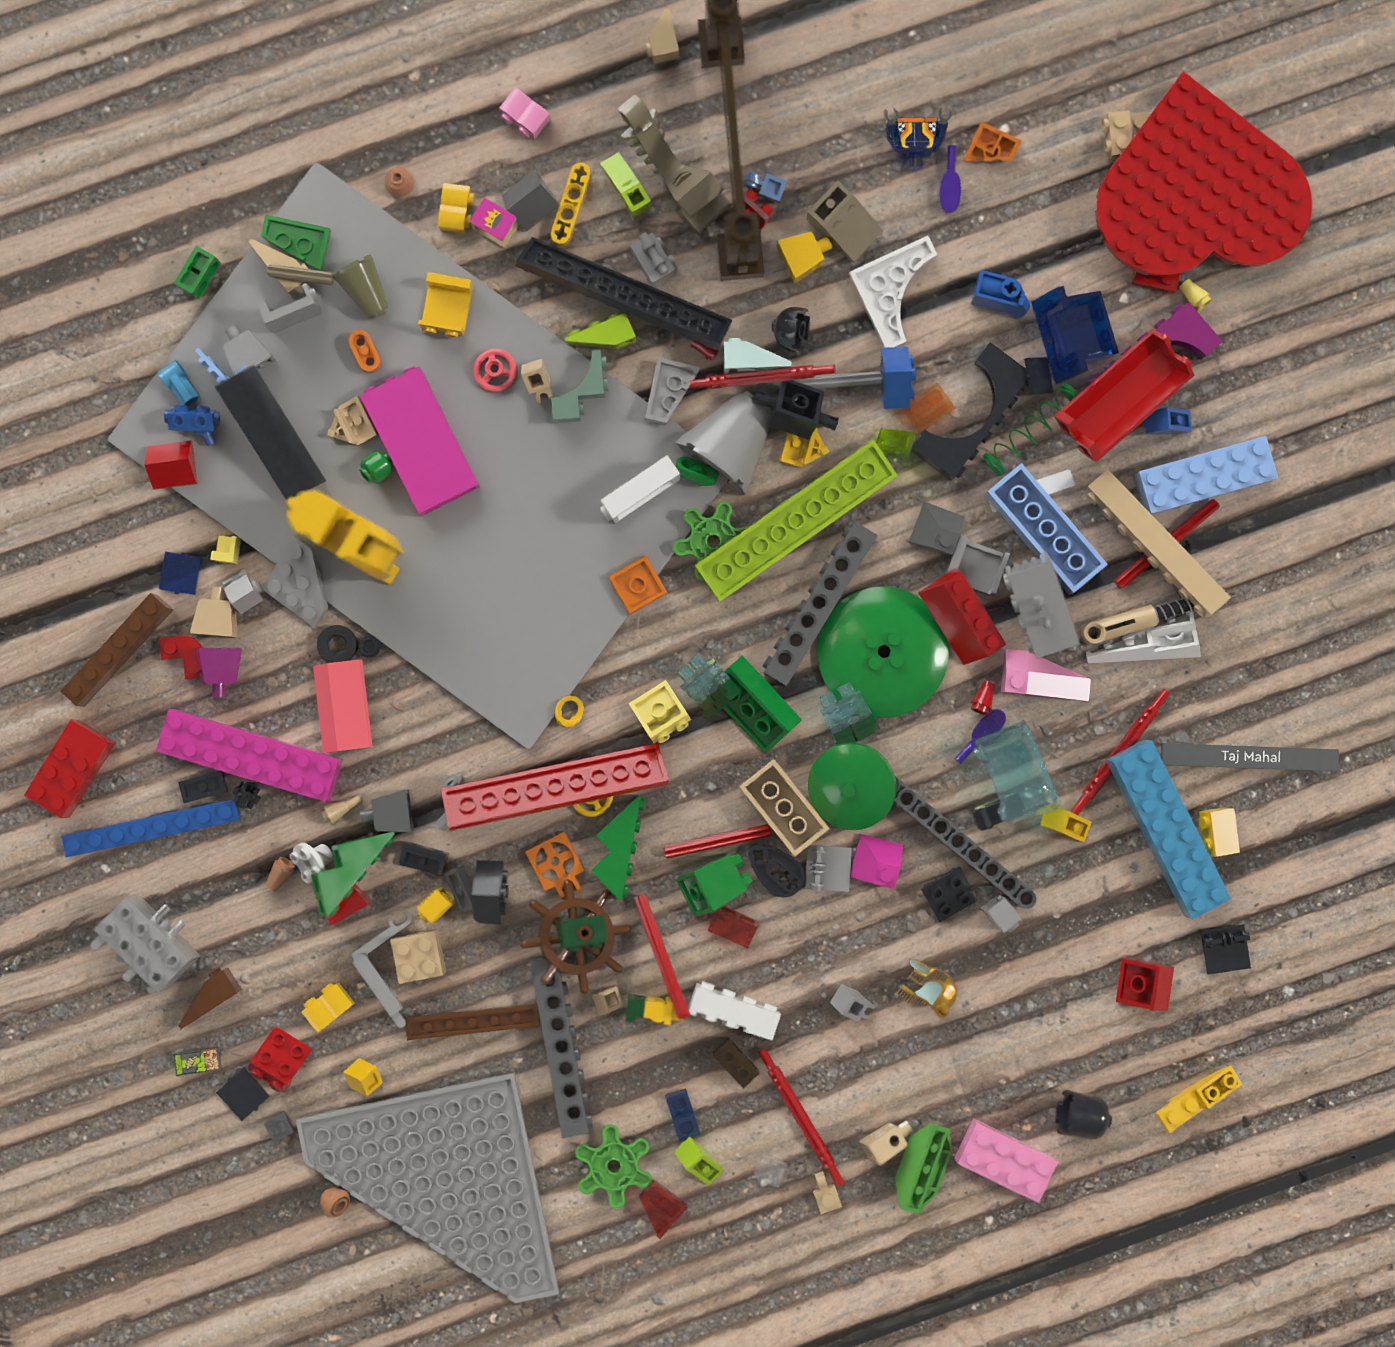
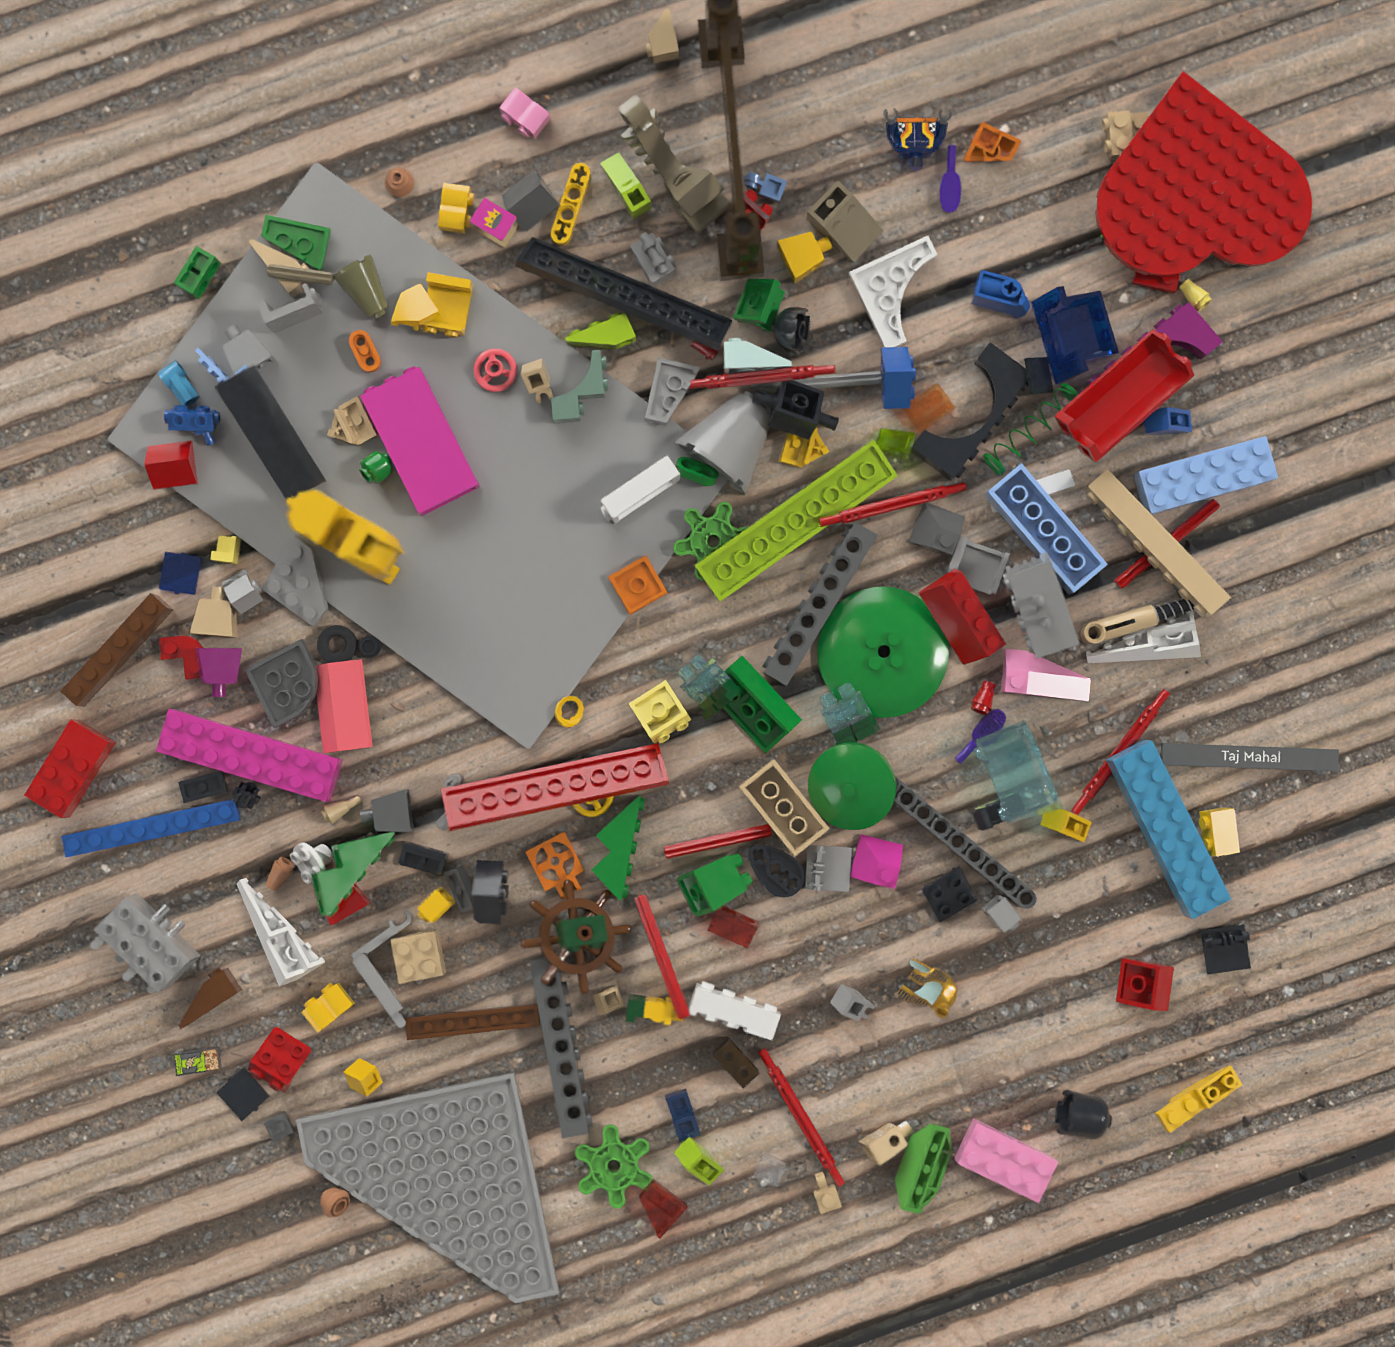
(284, 949): none -> white wedge
(285, 682): none -> dark grey plate
(414, 308): none -> yellow slope
(759, 303): none -> green bracket
(892, 504): none -> red axle

